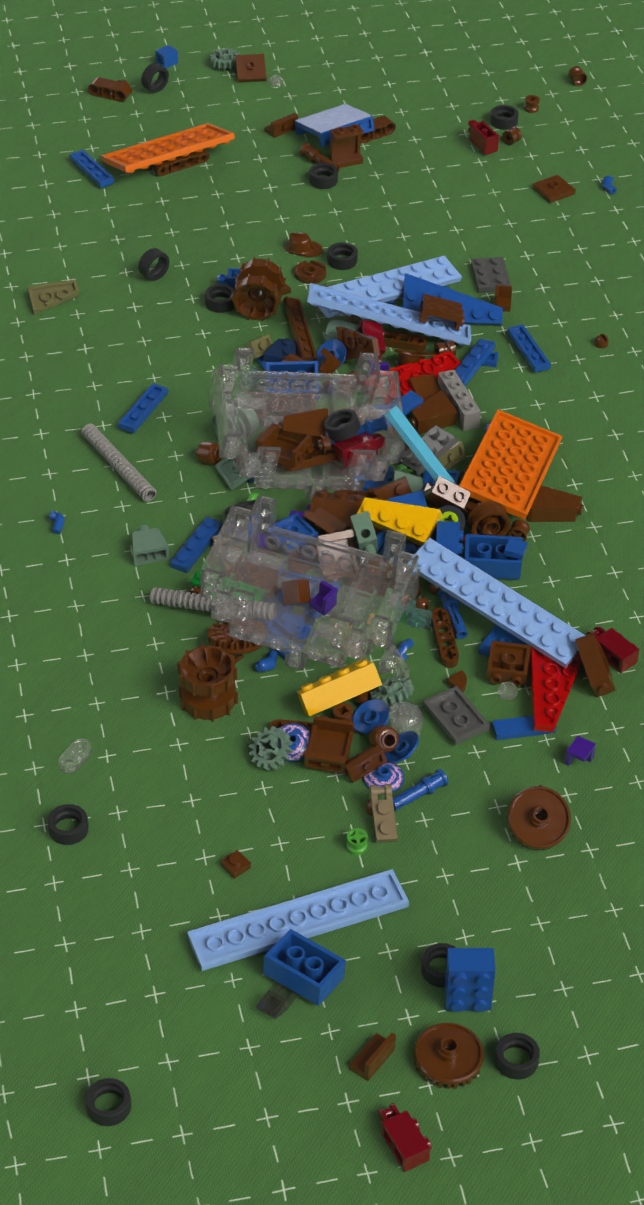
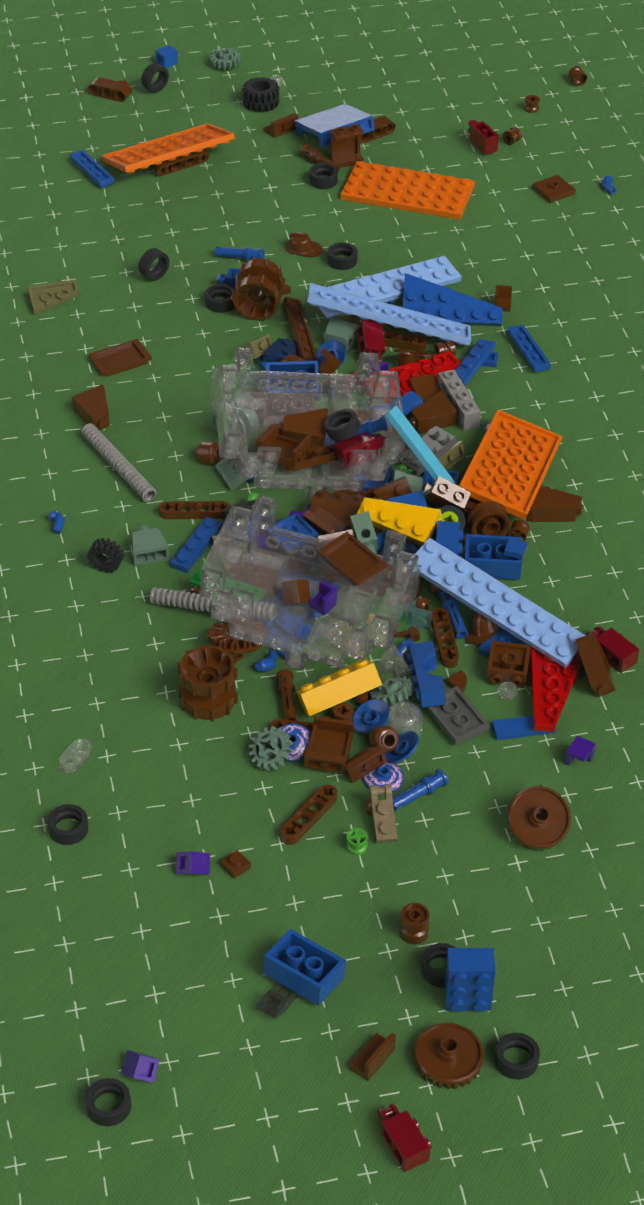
(92, 407): none -> reddish brown slope
(109, 563): none -> black tyre
(120, 358): none -> reddish brown piece
(140, 1066): none -> dark purple panel
(143, 408): blue plate -> none
(192, 863): none -> dark purple panel
(194, 507): none -> reddish brown beam
(246, 253): none -> blue pin
(250, 68): reddish brown plate -> none
(260, 94): none -> black tyre
(289, 712): none -> reddish brown pin
(306, 915): light blue plate -> none
(310, 272): reddish brown tile -> none
(311, 815): none -> reddish brown beam
(324, 444): reddish brown plate -> none
(351, 559): none -> reddish brown piece
(356, 342): reddish brown wing -> none
(366, 412): clear plate -> none
(408, 190): none -> orange plate
(412, 632): none -> reddish brown hand
(414, 923): none -> reddish brown wheel
(428, 687): none -> blue arch
(441, 308): reddish brown panel -> none
(481, 629): none -> reddish brown piece
(489, 273): dark grey plate -> none
(504, 111): black tyre -> none
(601, 341): reddish brown hinge -> none

